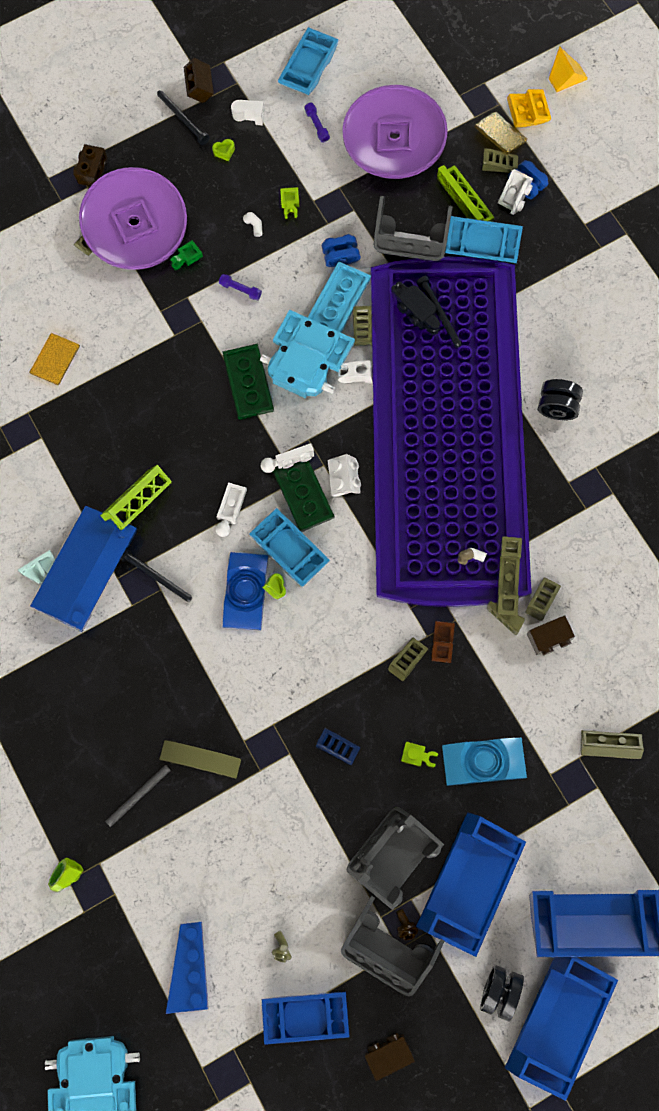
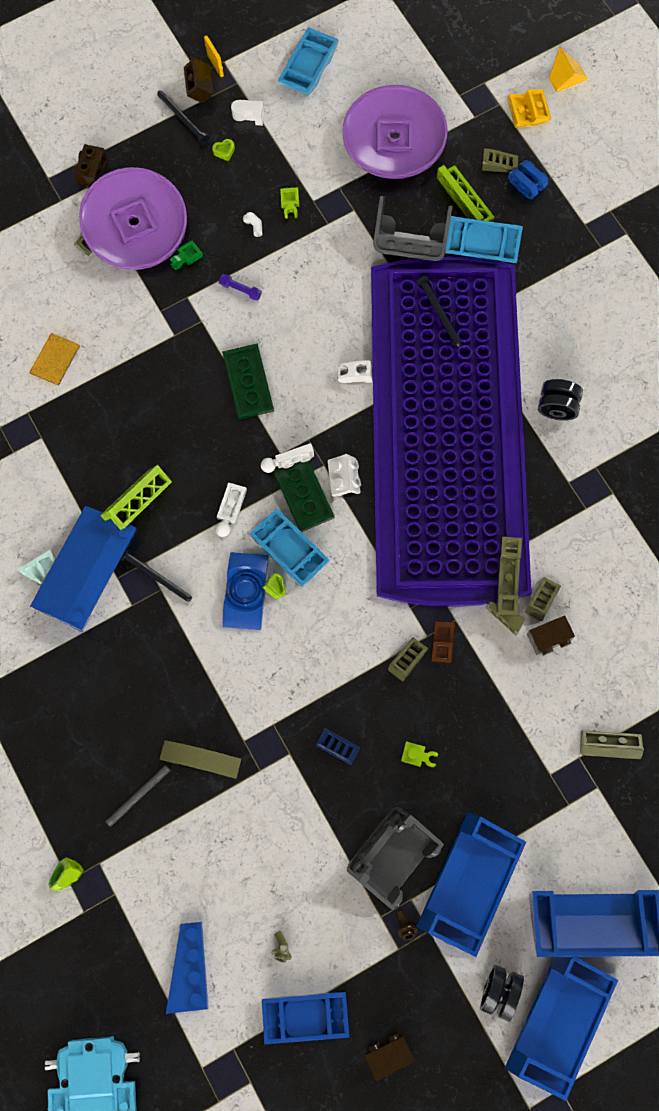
(213, 56): none -> yellow piece
(311, 111): dark purple bar -> none
(317, 342): medium azure piece -> none
(340, 249): blue brick -> none
(362, 313): olive slope -> none
(386, 956): dark grey windscreen -> none
(417, 307): black hinge -> none
(470, 553): arm -> none
(484, 761): dark azure slope -> none
(501, 133): clear yellow piece -> none
(515, 191): white bracket -> none

